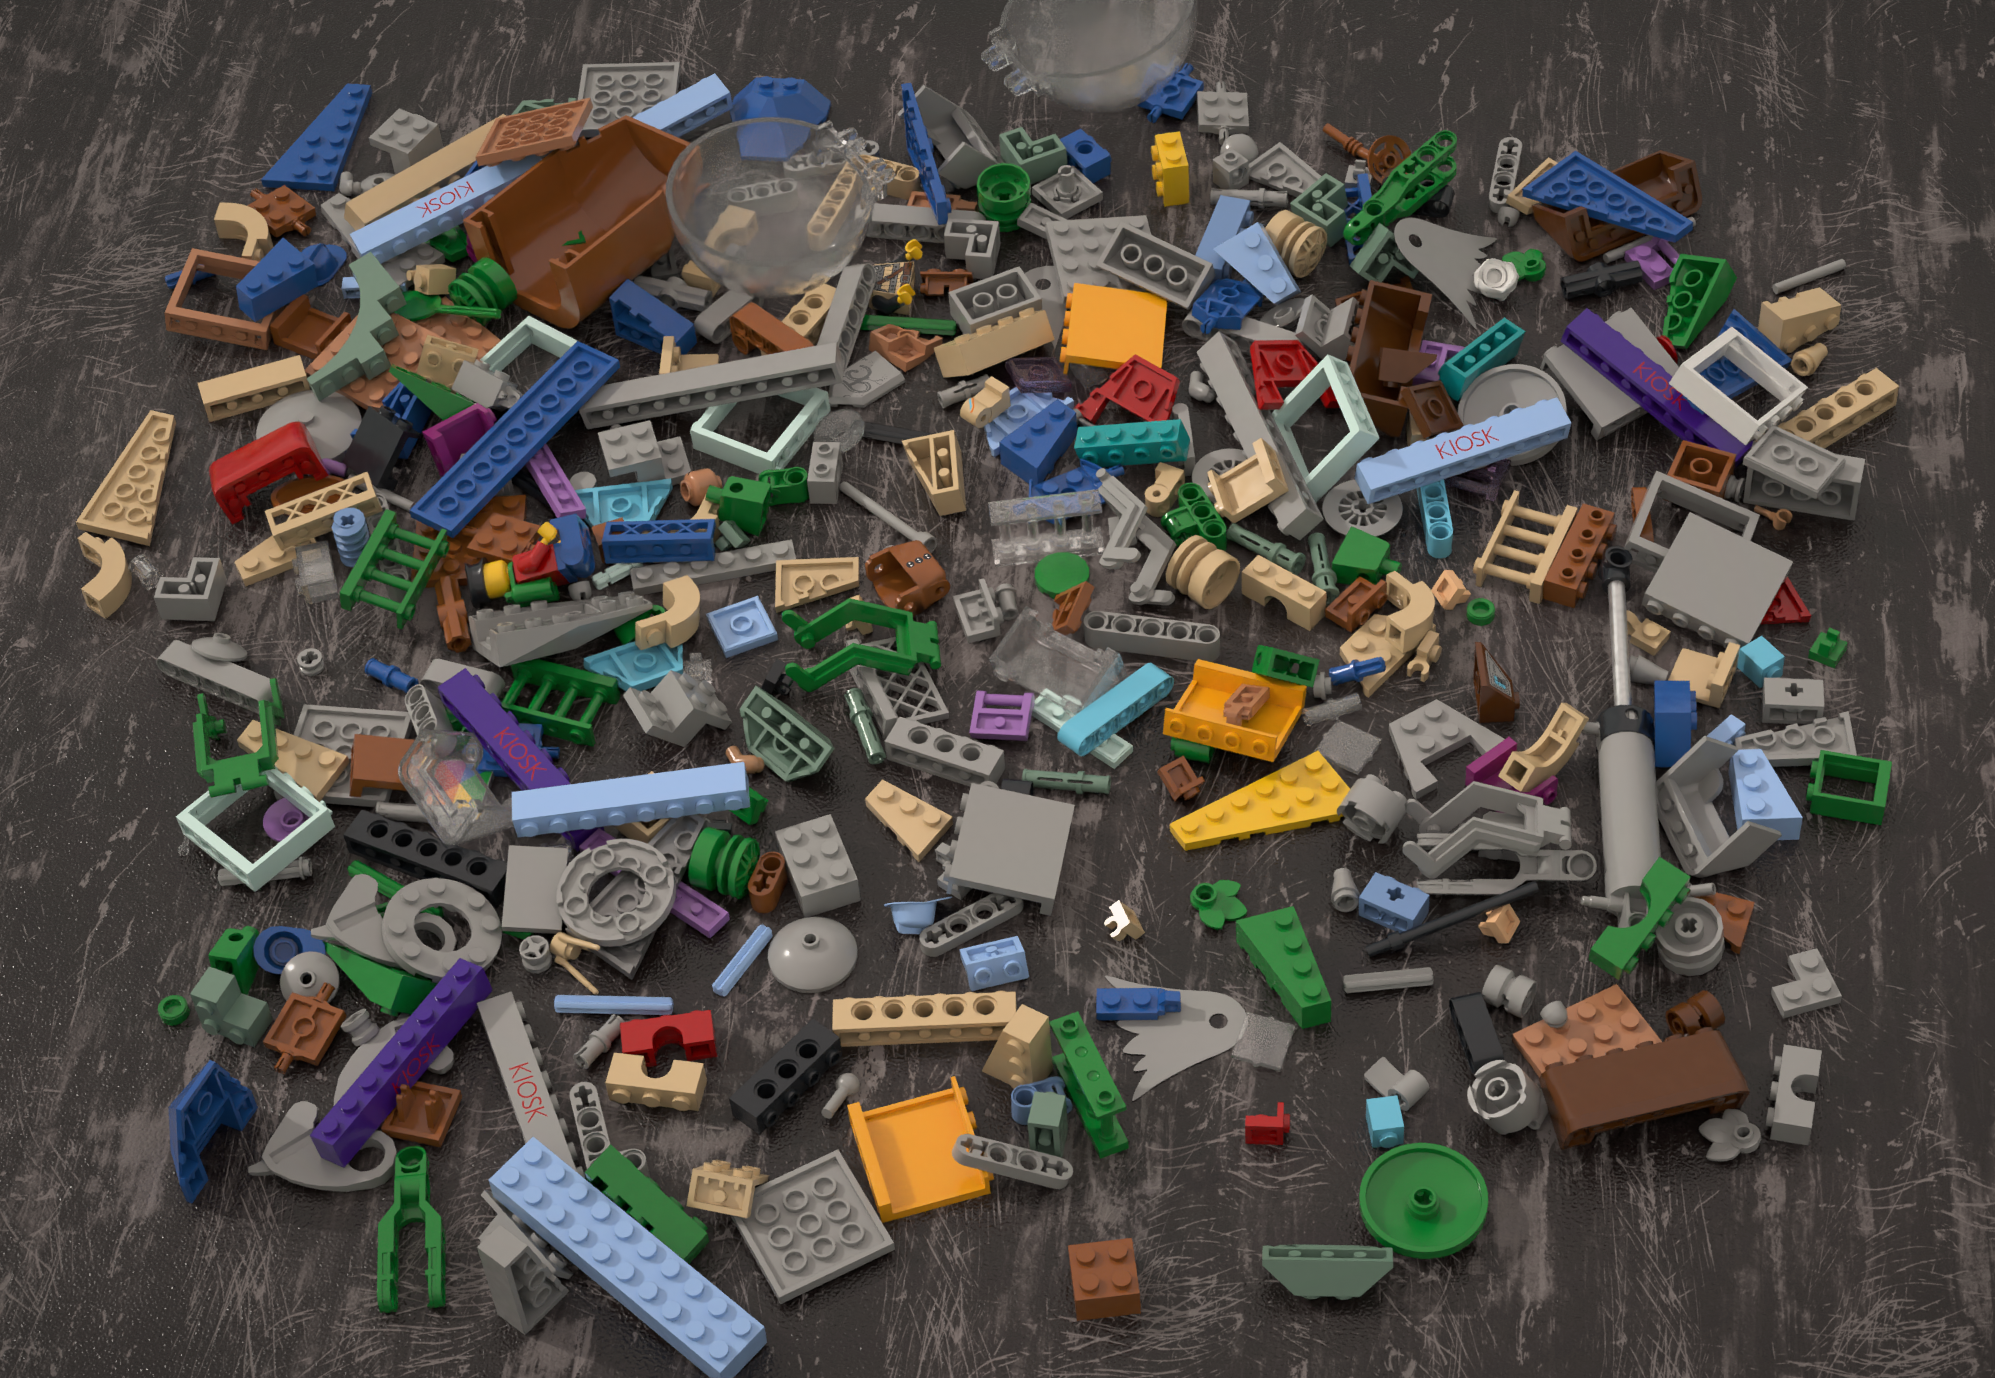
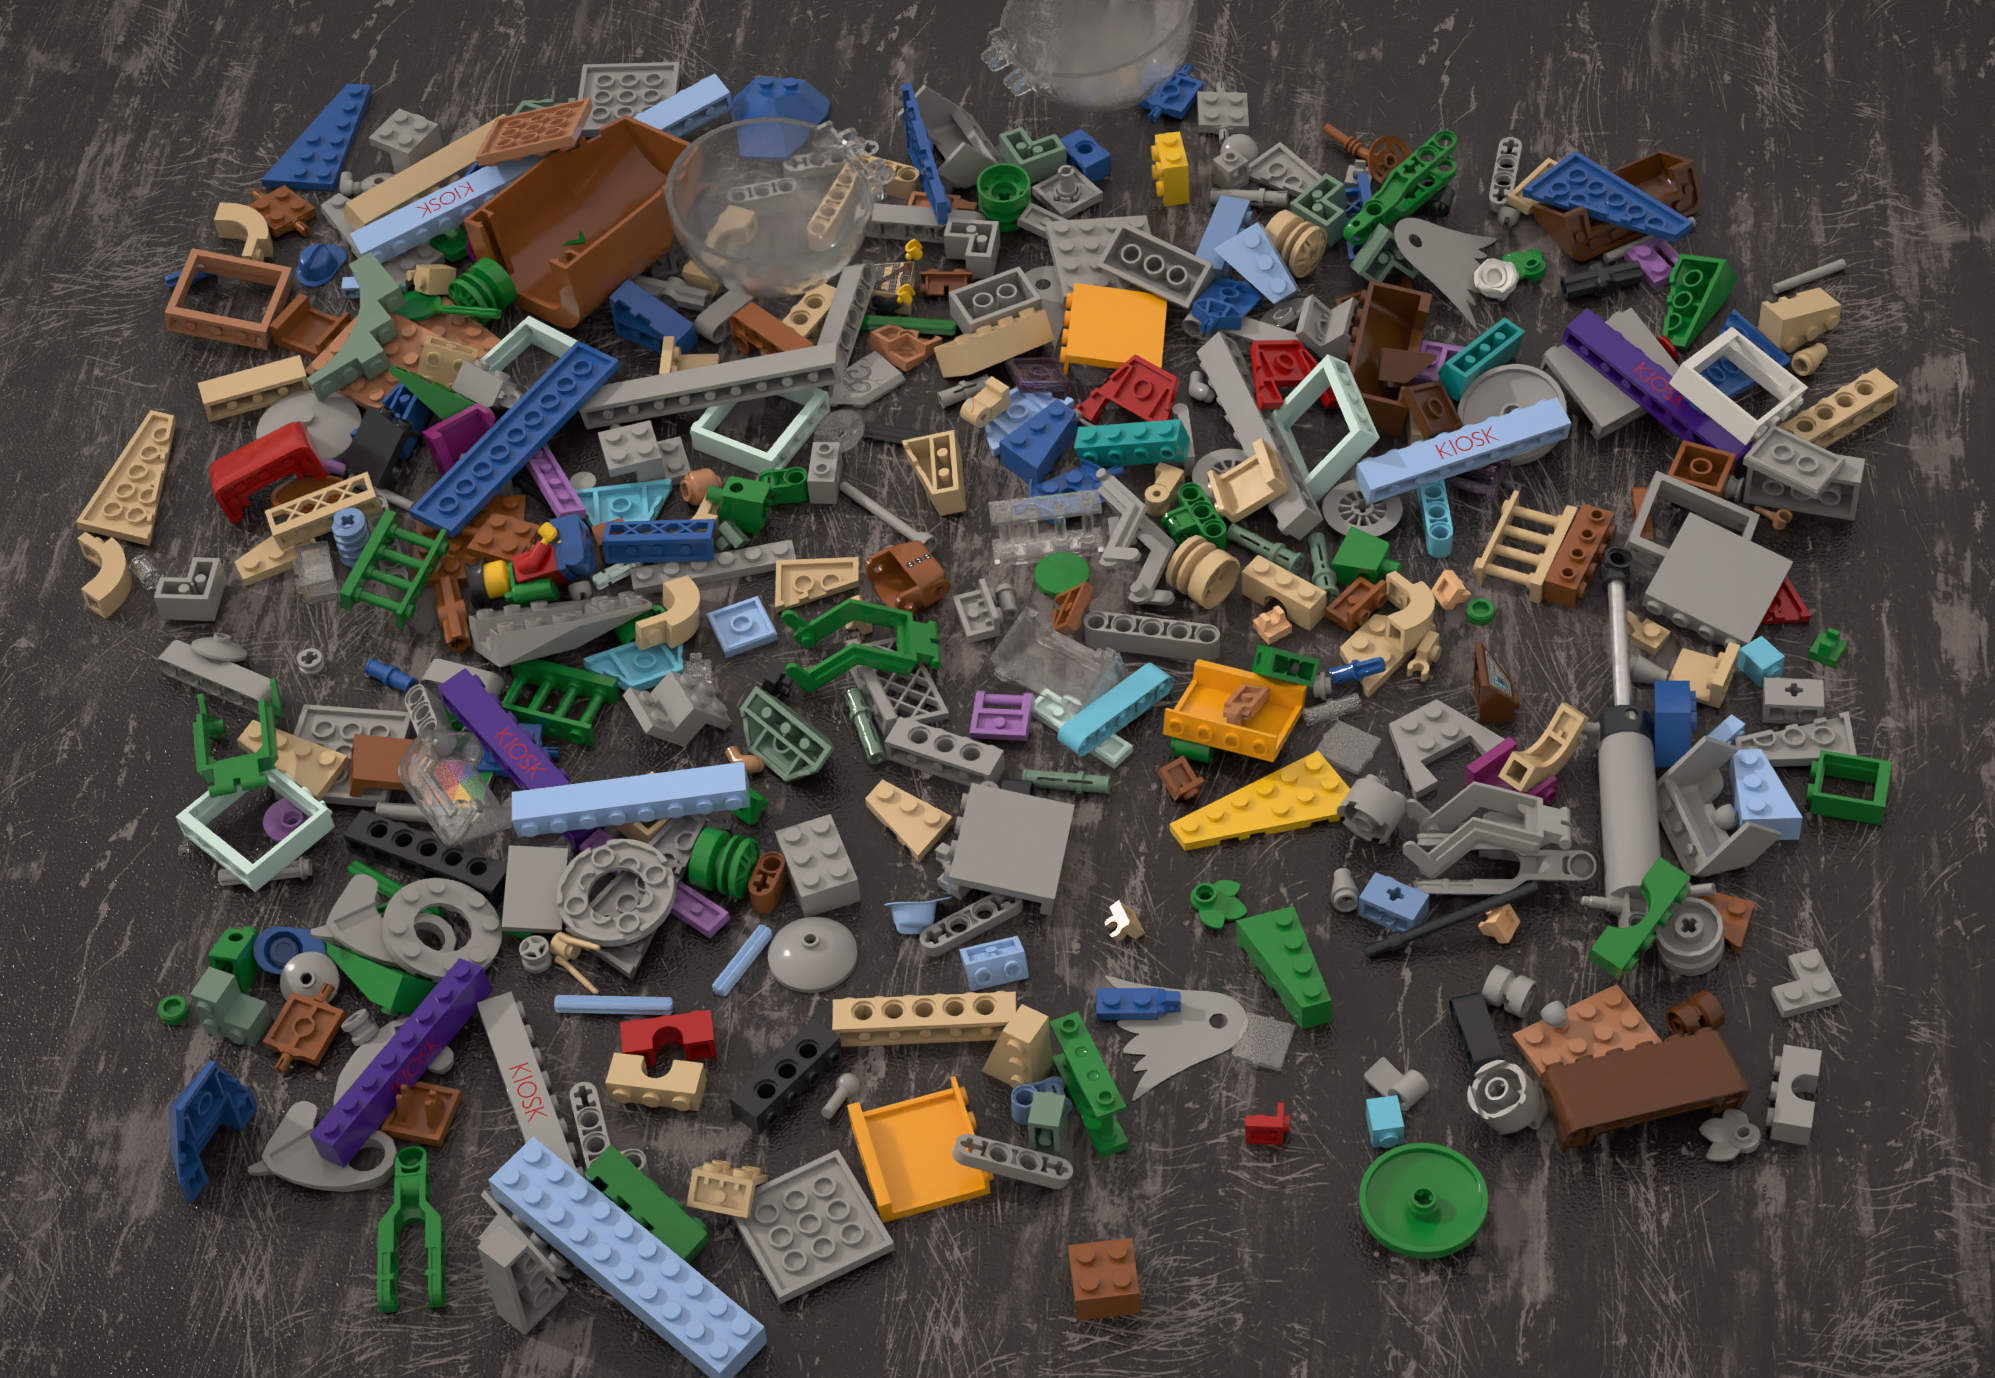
(276, 281): blue wedge -> none
(598, 1042): light grey pin -> none
(1272, 625): none -> light nougat tile
(1327, 1269): sand green wedge -> none
(1388, 980): light grey axle -> none
(1725, 817): none -> light grey hinge

